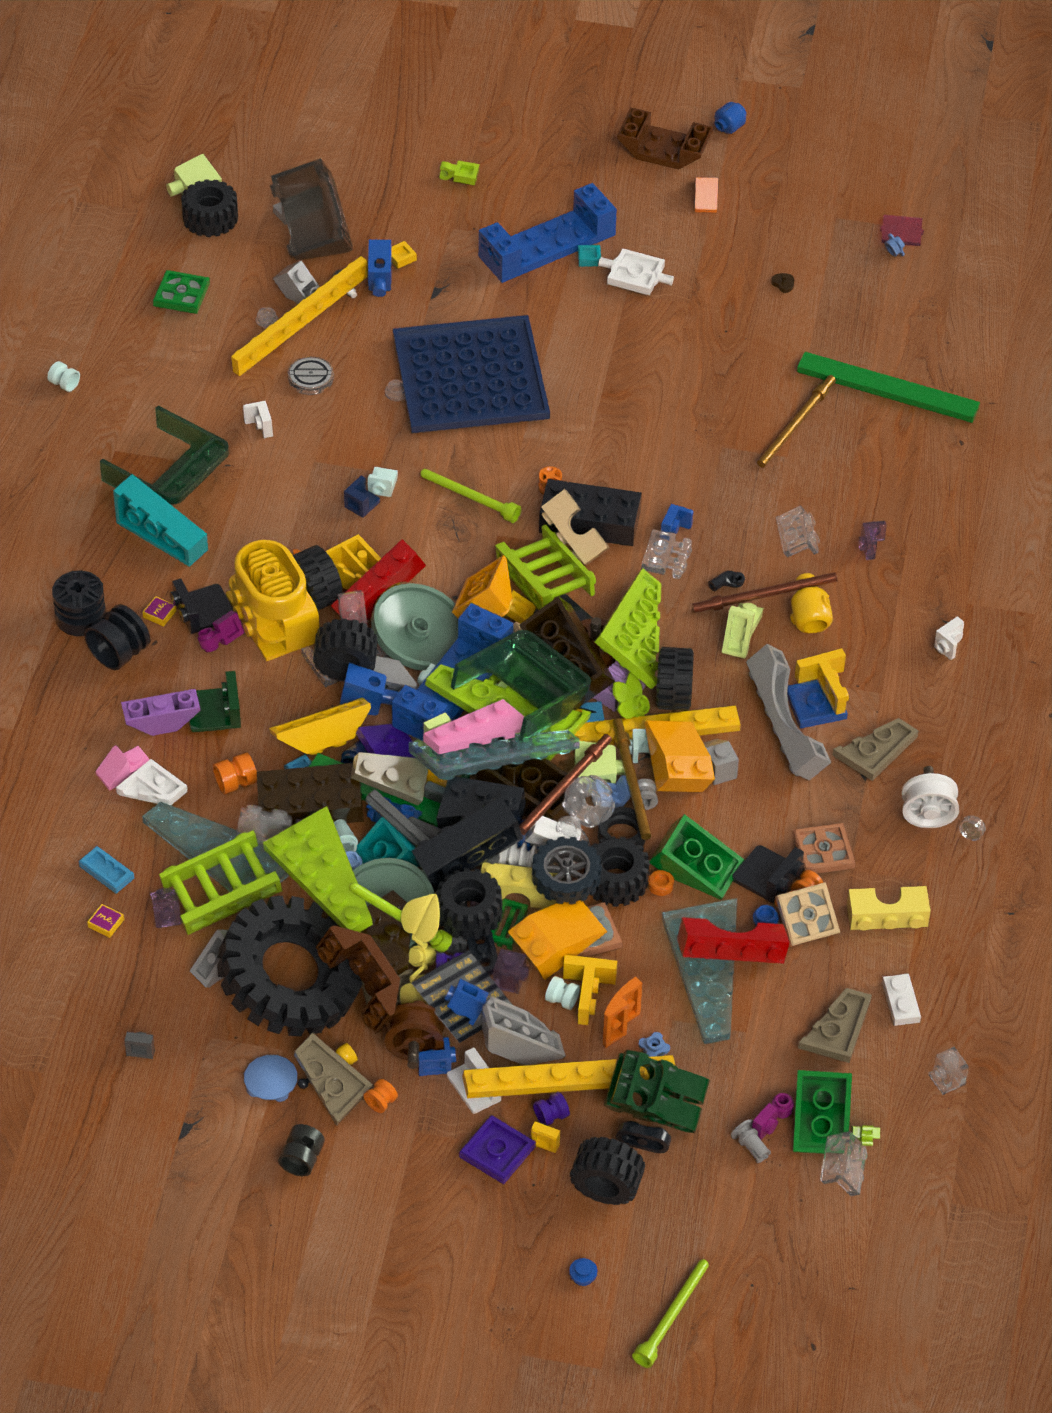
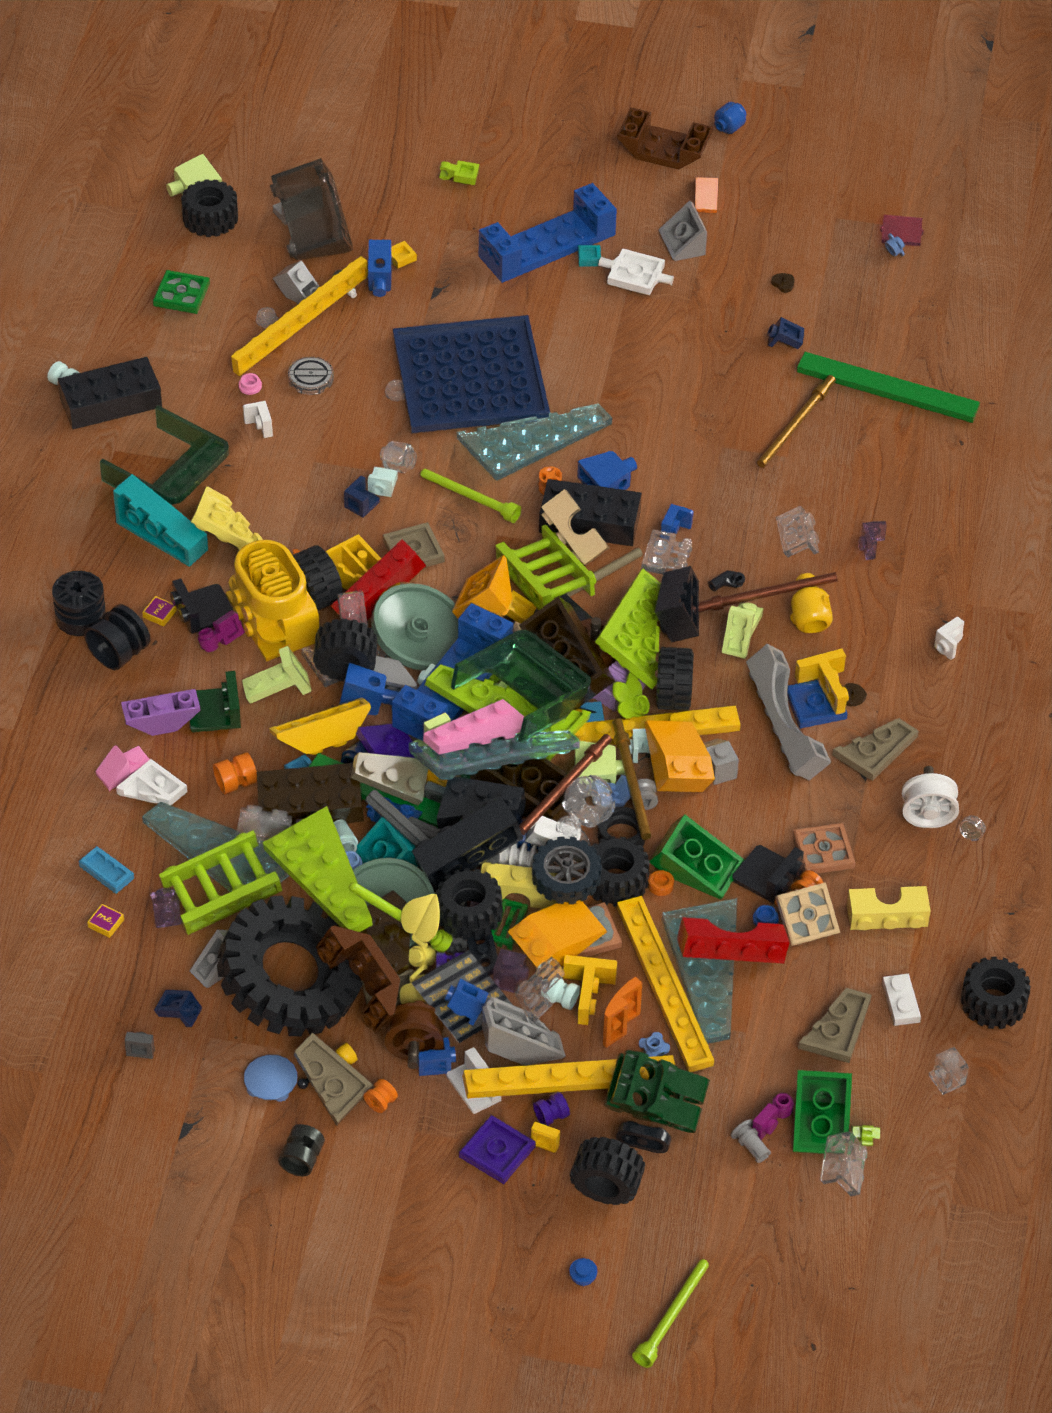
(109, 392): none -> black brick
(180, 1005): none -> dark blue bracket
(217, 517): none -> light yellow plate
(250, 384): none -> bright pink plate
(277, 678): none -> yellowish green bracket
(398, 456): none -> clear head
(421, 540): none -> dark tan plate
(529, 439): none -> clear light blue wing
(533, 992): none -> clear plate
(606, 470): none -> blue torso
(612, 567): none -> dark tan bar
(665, 984): none -> yellow plate
(679, 604): none -> black wedge
(685, 234): none -> light grey slope
(785, 332): none -> dark blue bracket
(856, 694): none -> dark brown piece
(999, 976): none -> black tyre

